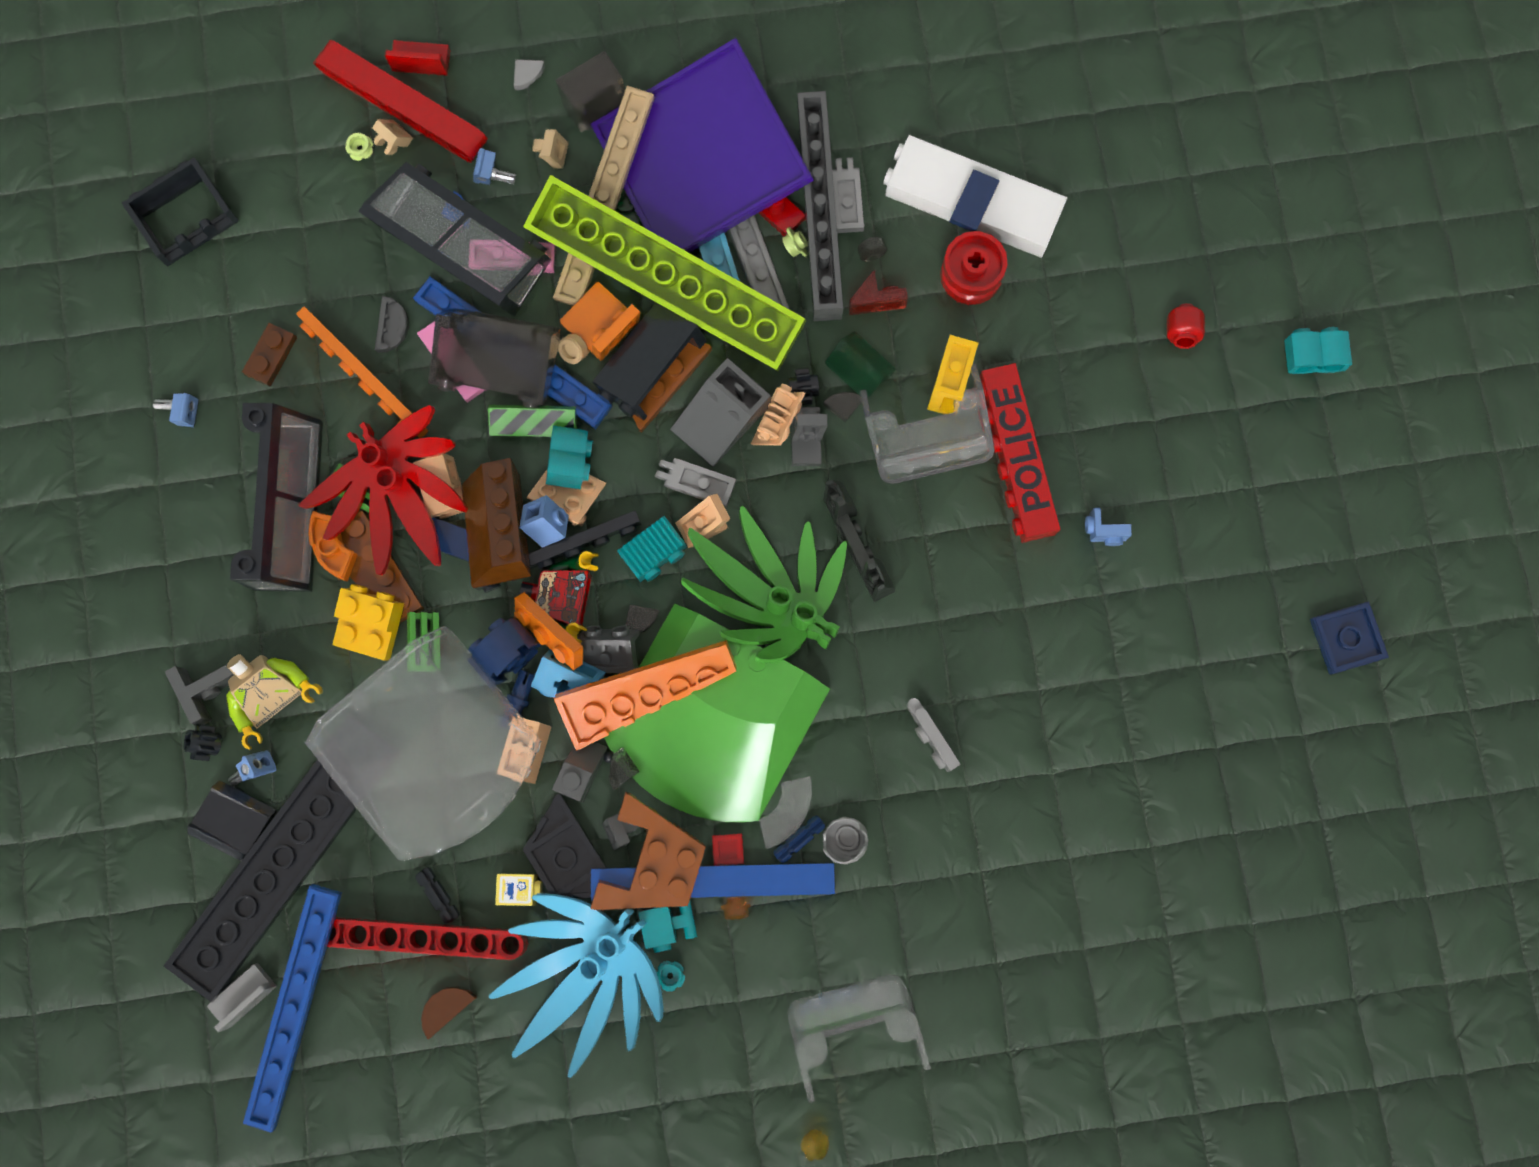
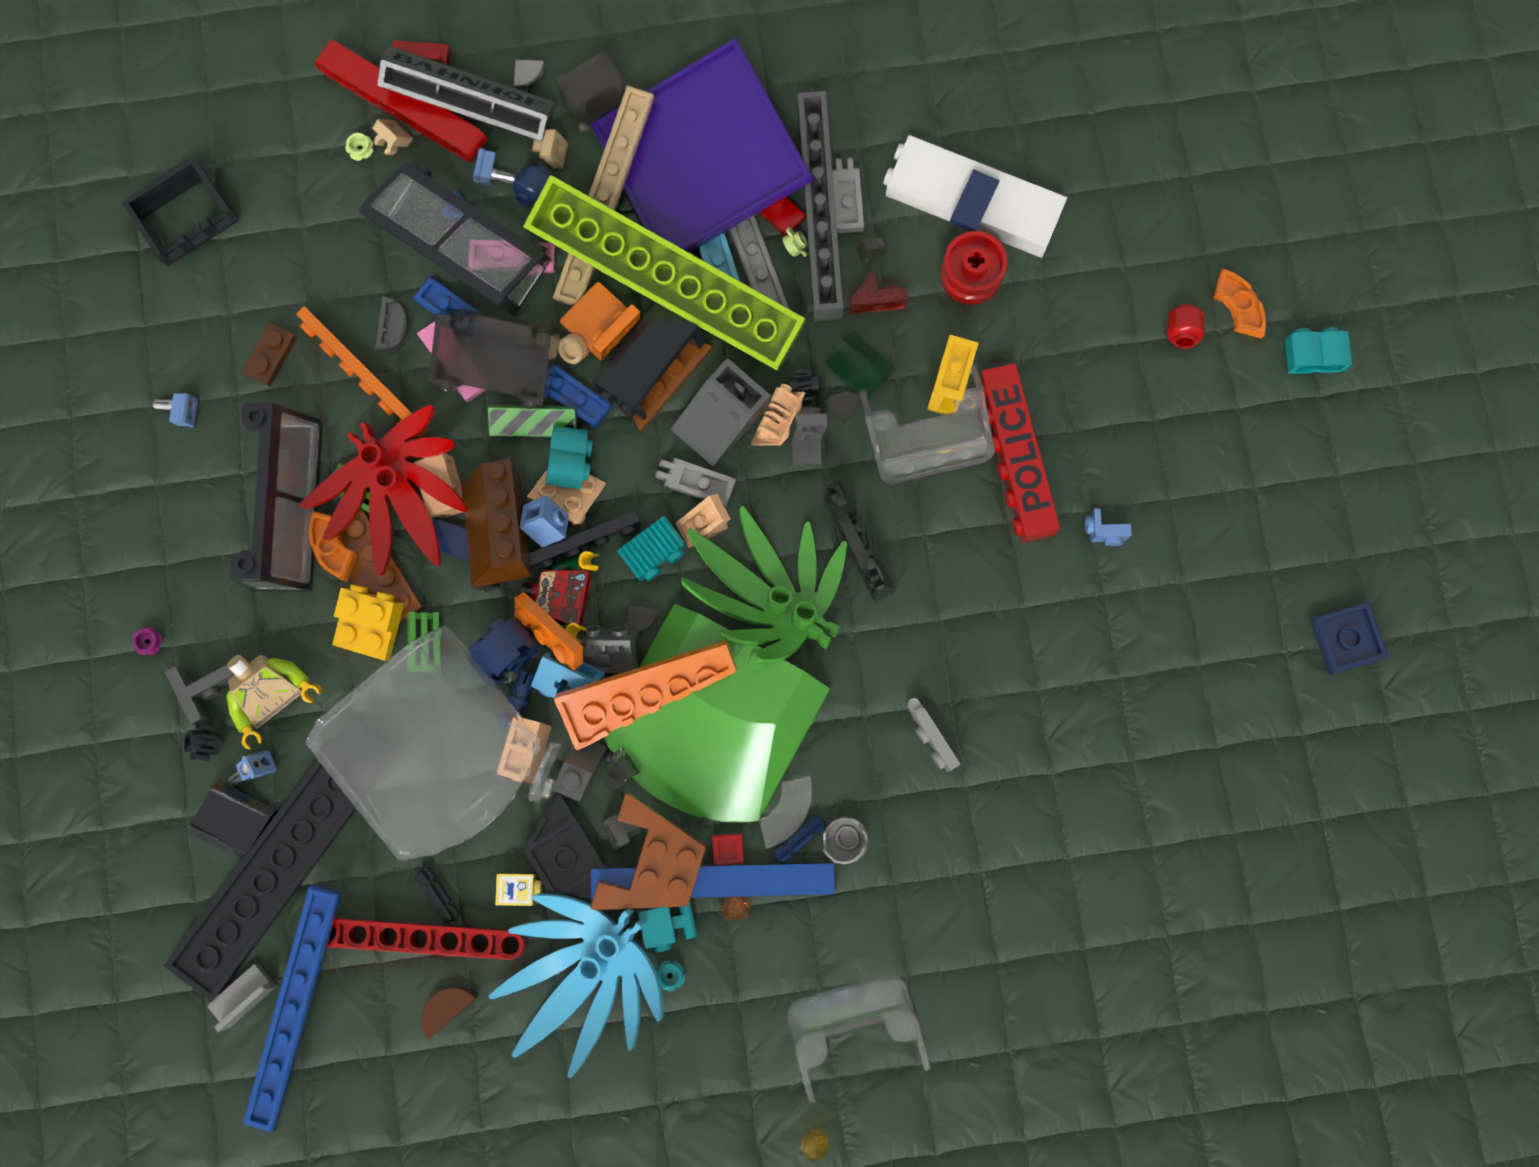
(139, 641): none -> magenta plate
(465, 93): none -> dark grey brick
(530, 184): none -> dark blue head
(542, 783): none -> clear wing
(1242, 302): none -> orange tile

